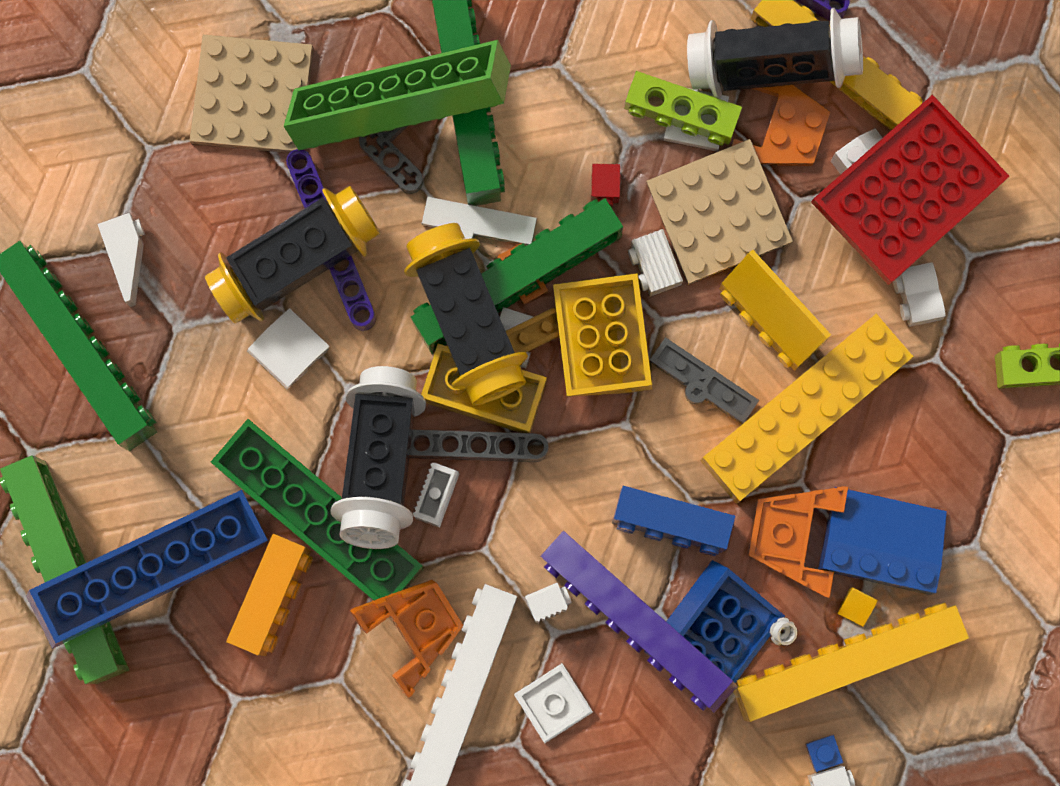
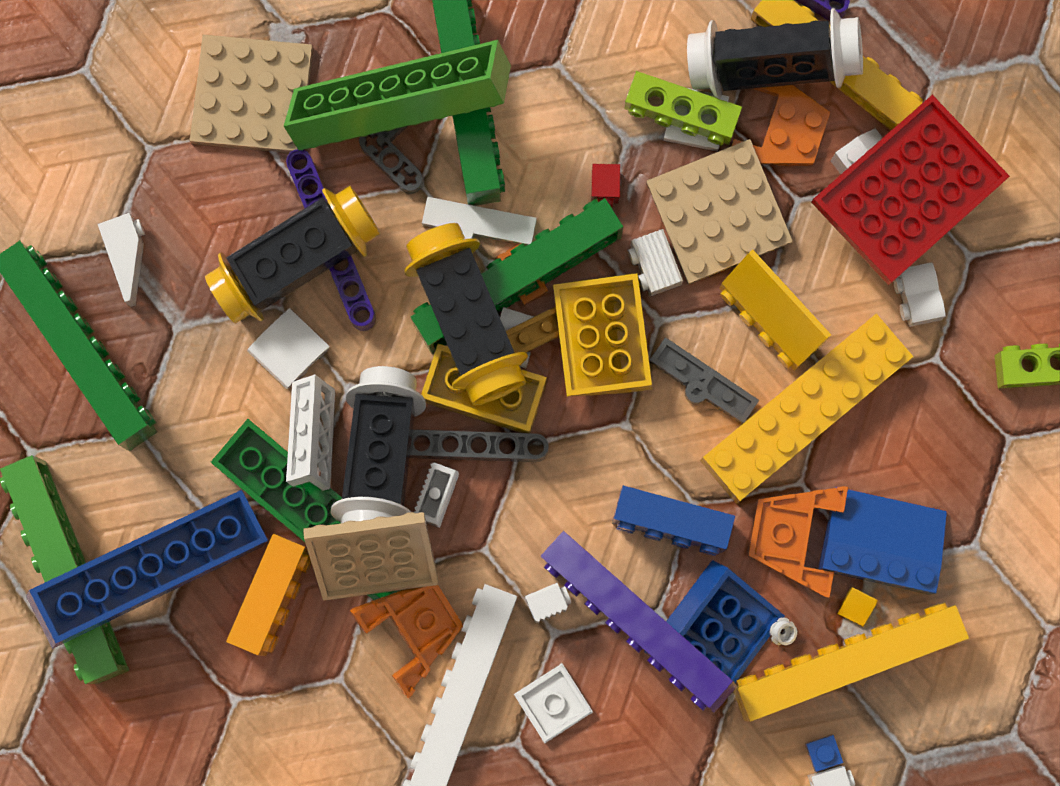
(307, 432): none -> white fence
(371, 556): none -> tan plate

